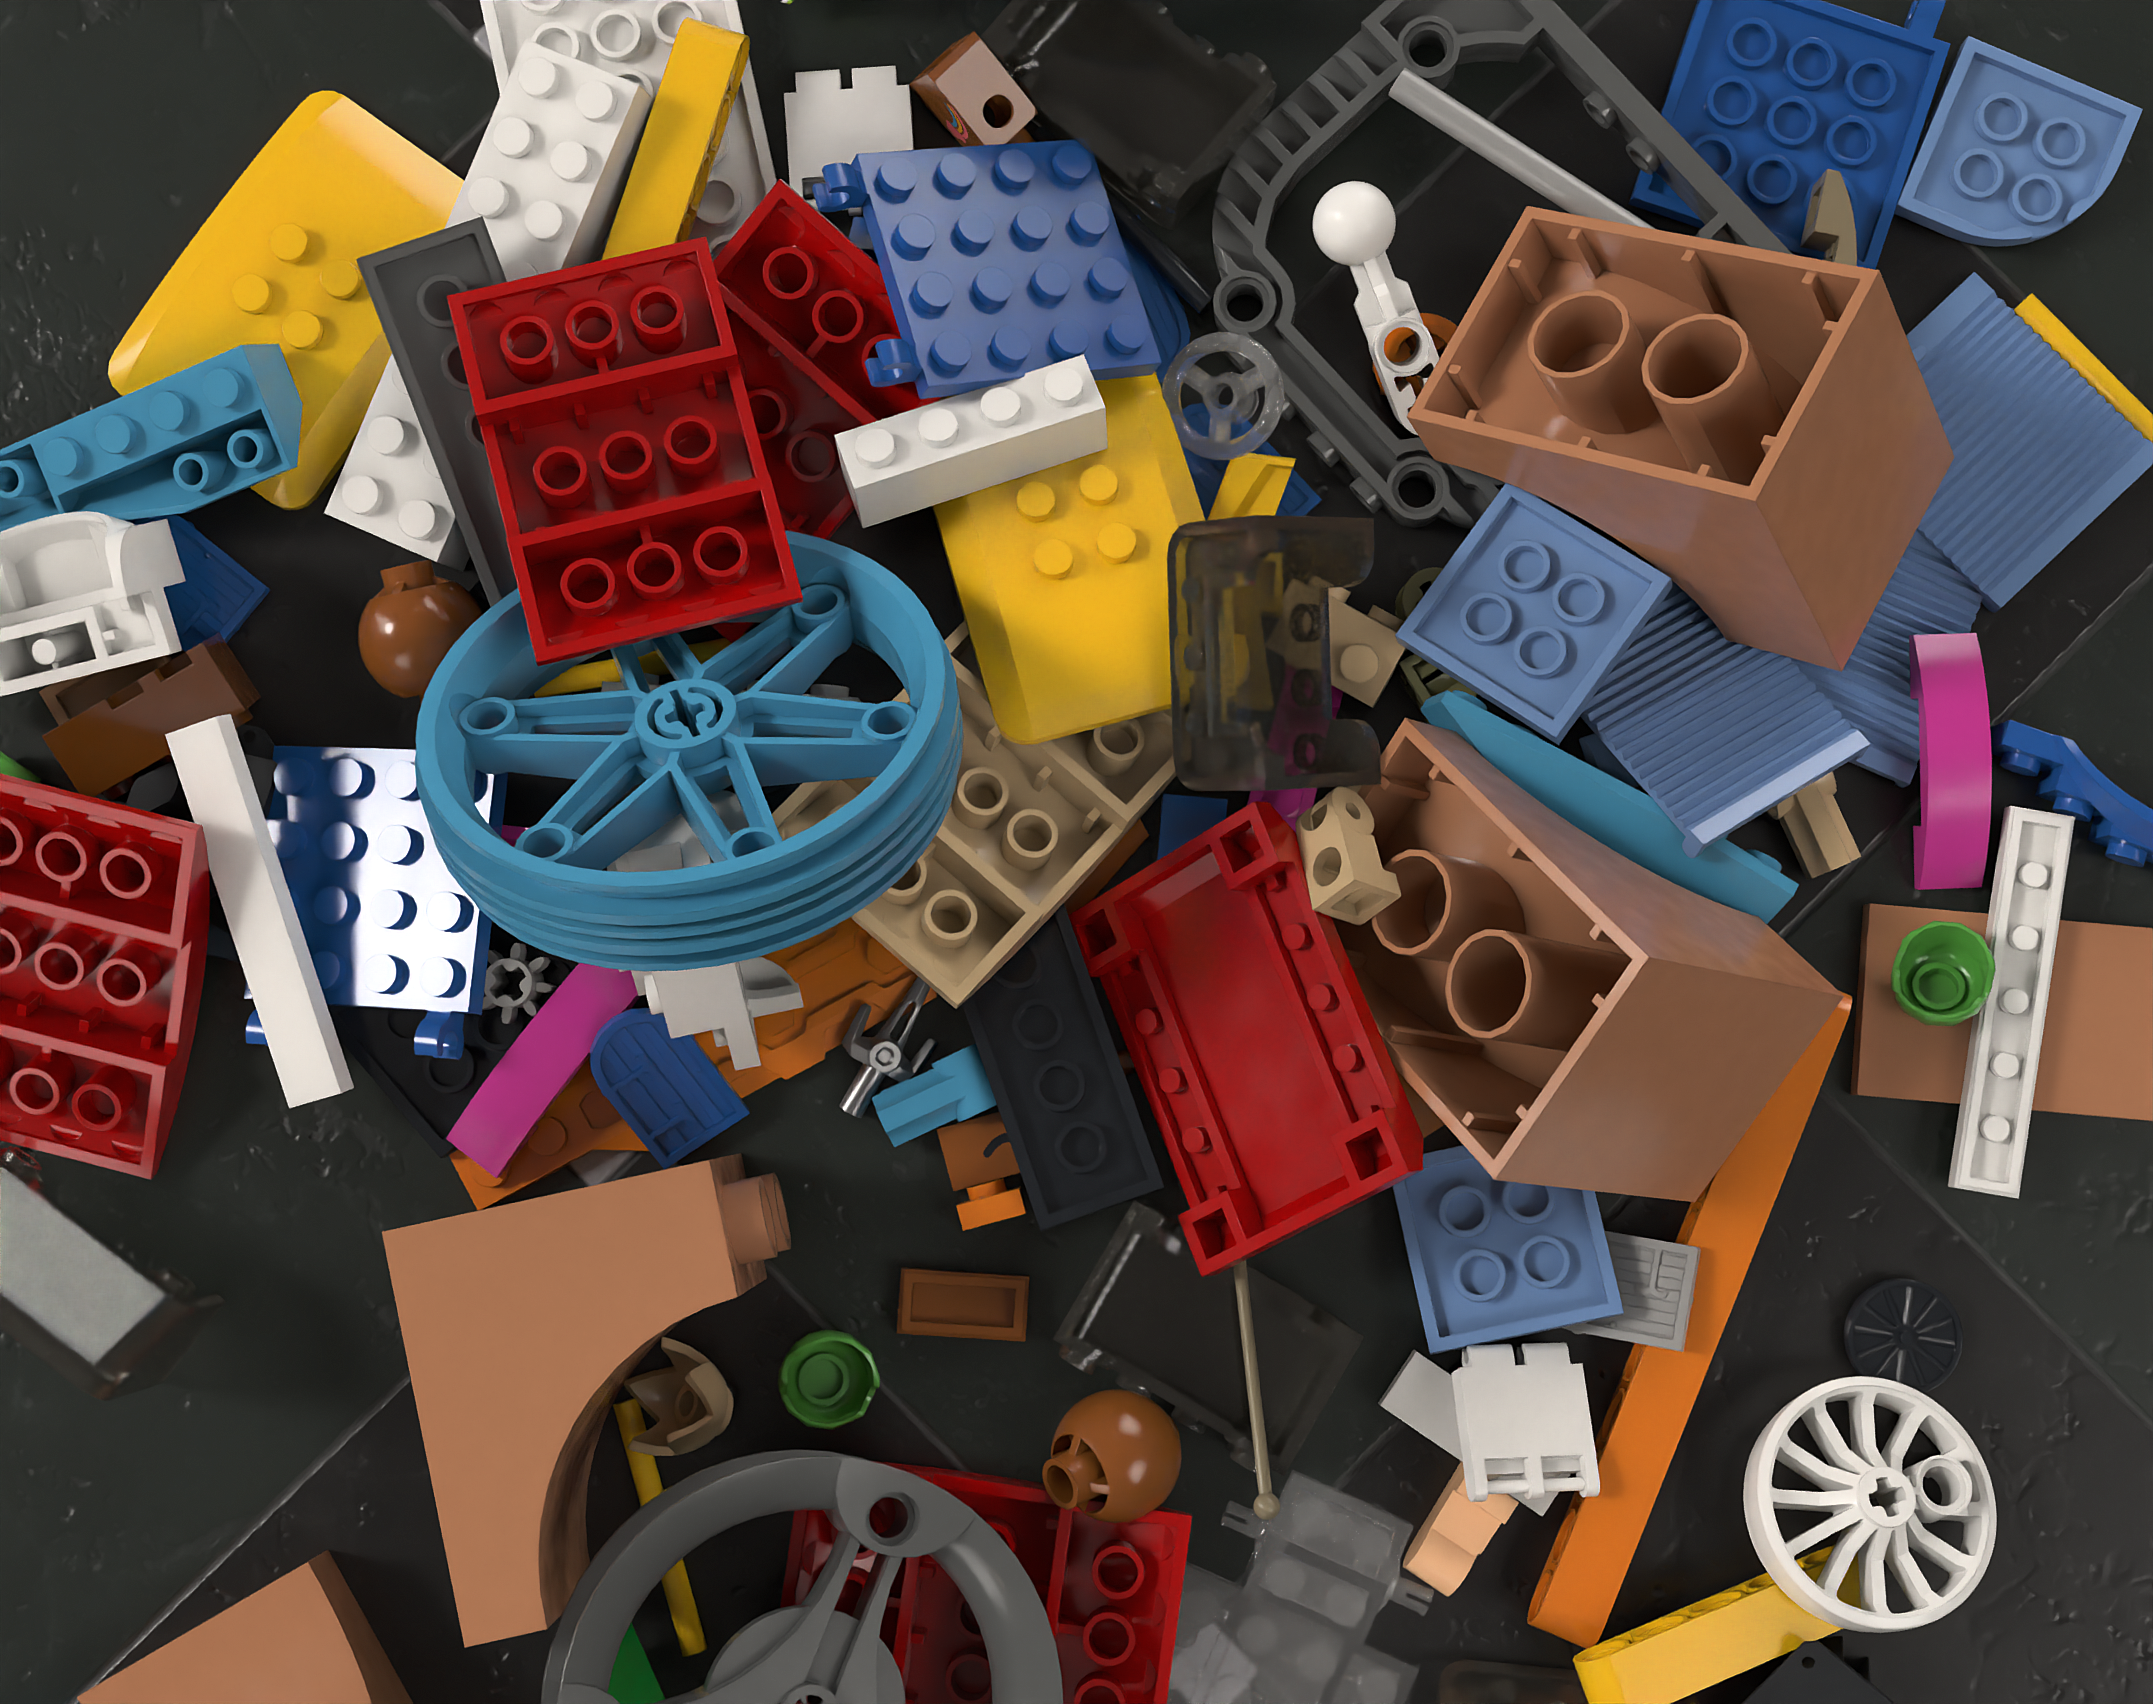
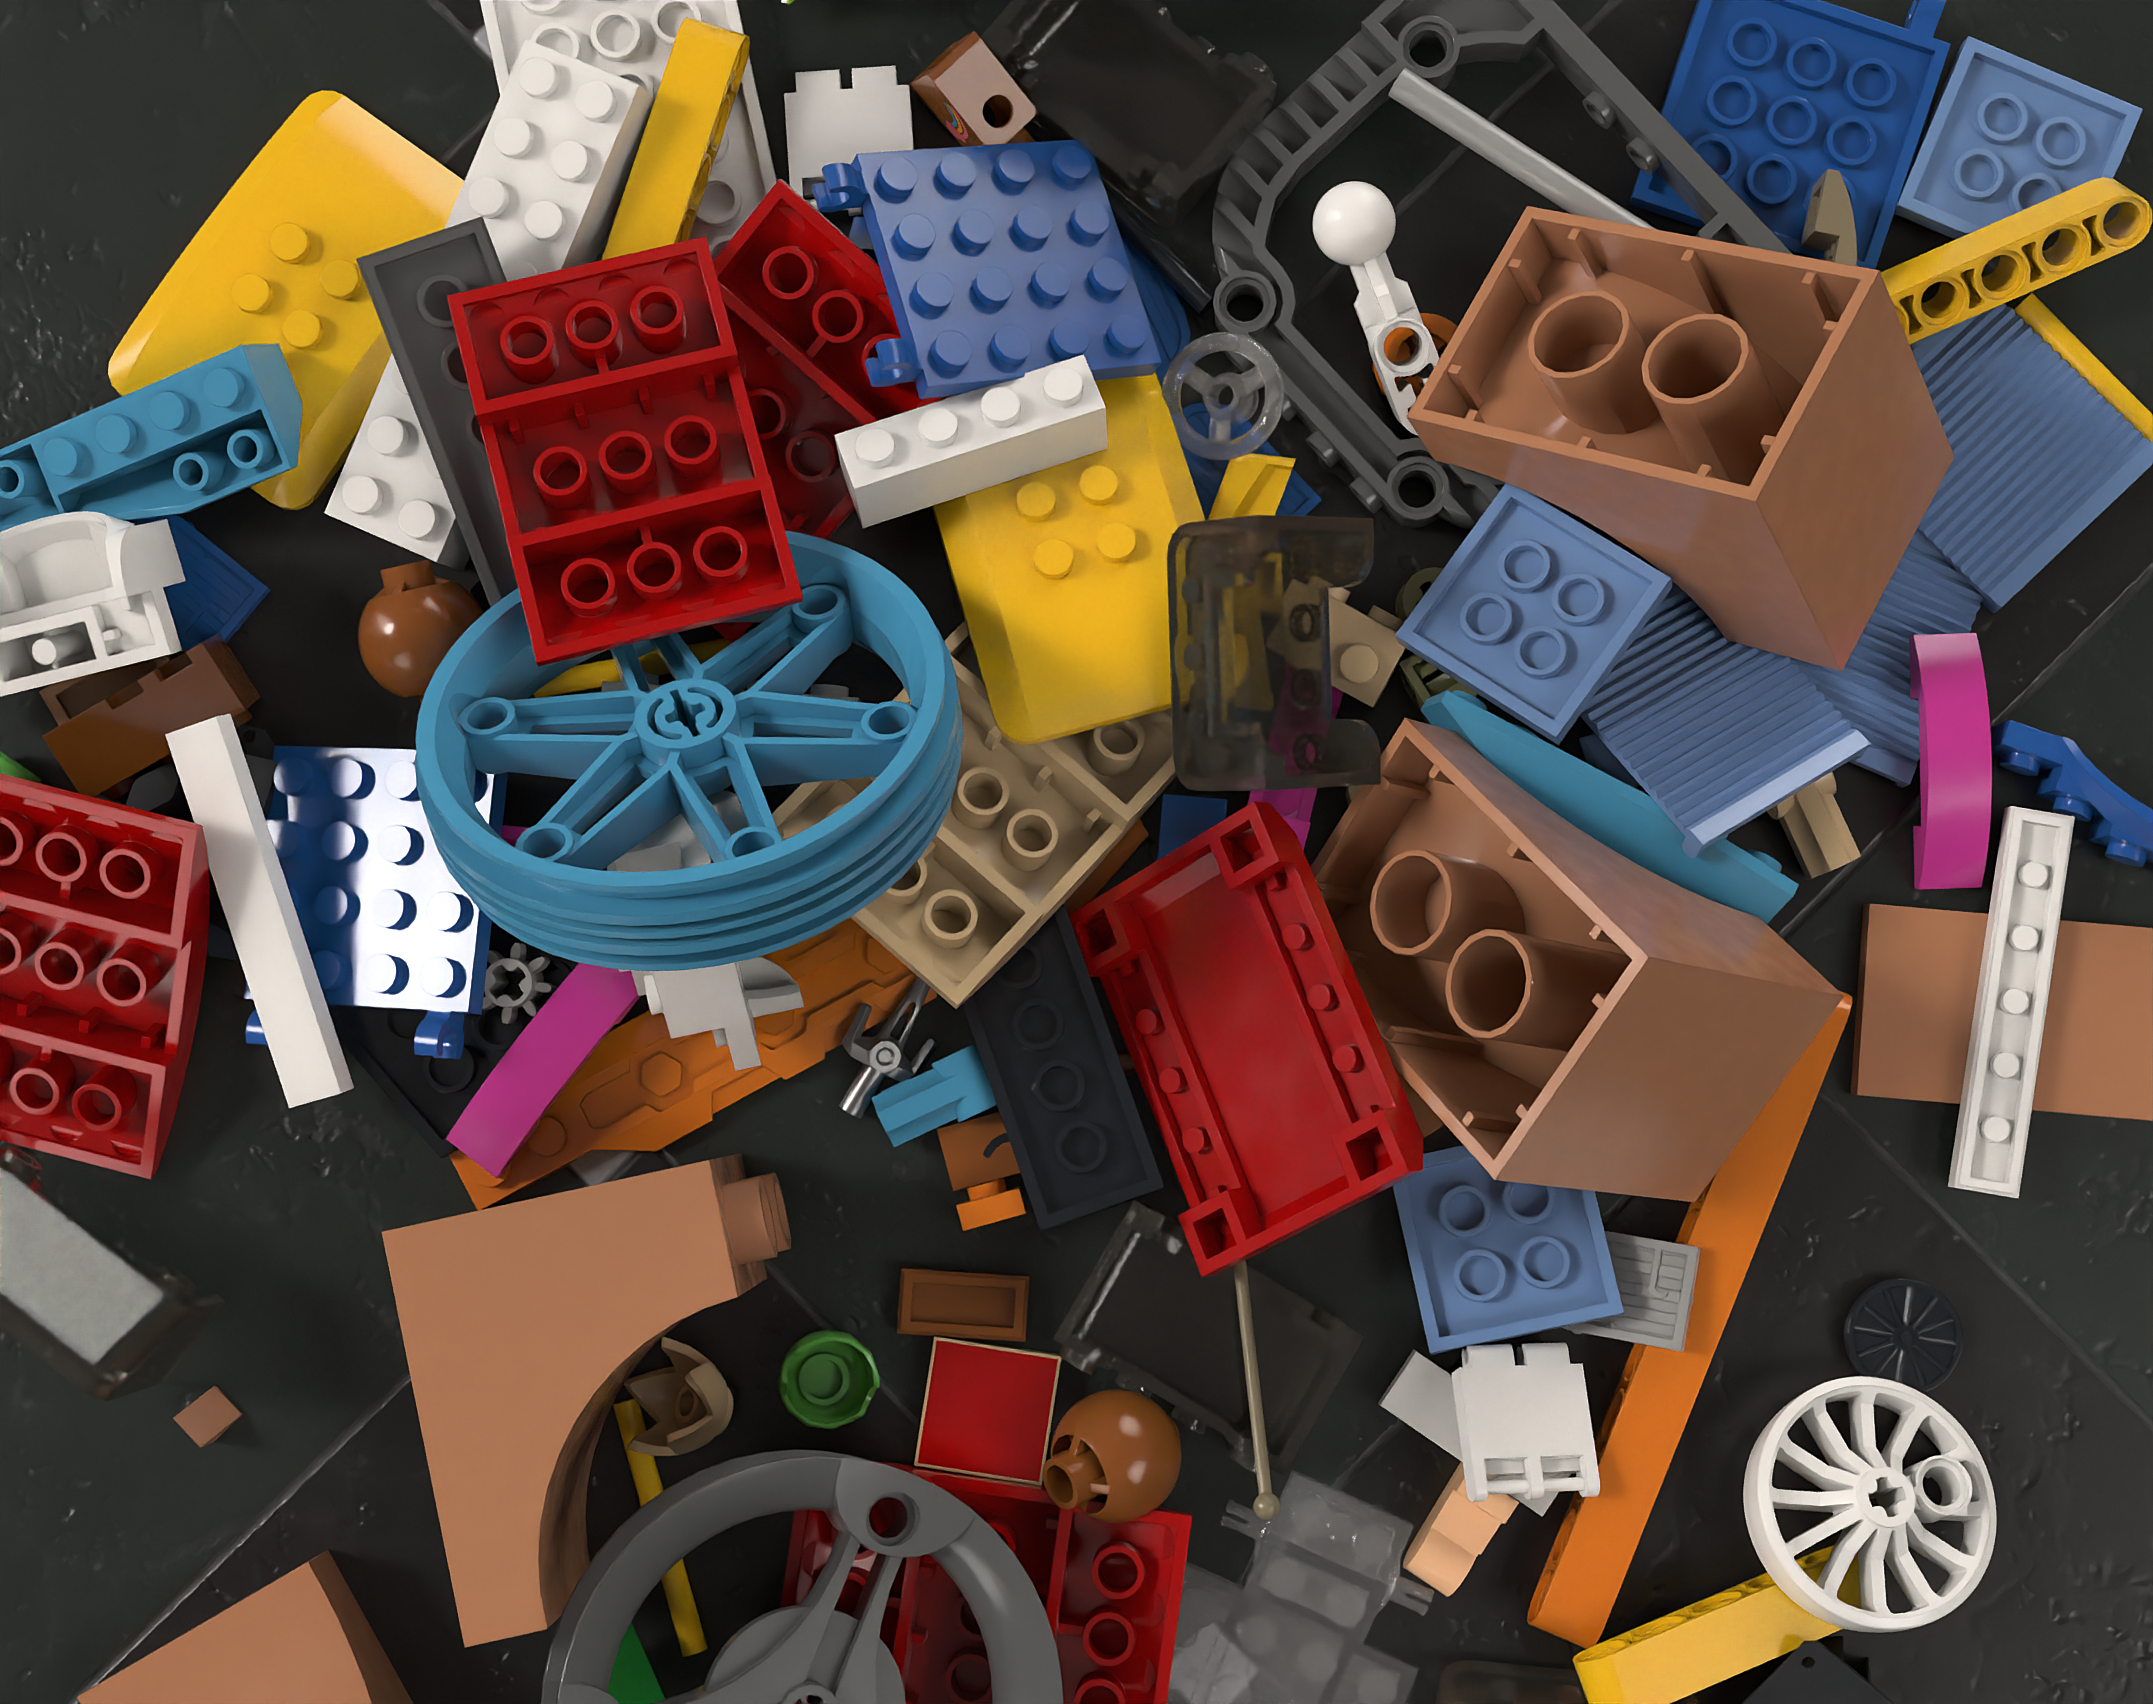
(208, 1417): none -> nougat piece
(662, 1084): blue window -> none
(987, 1410): none -> red tile
(1343, 859): tan leg -> none
(1942, 973): bright green hair -> none
(2022, 262): none -> yellow beam

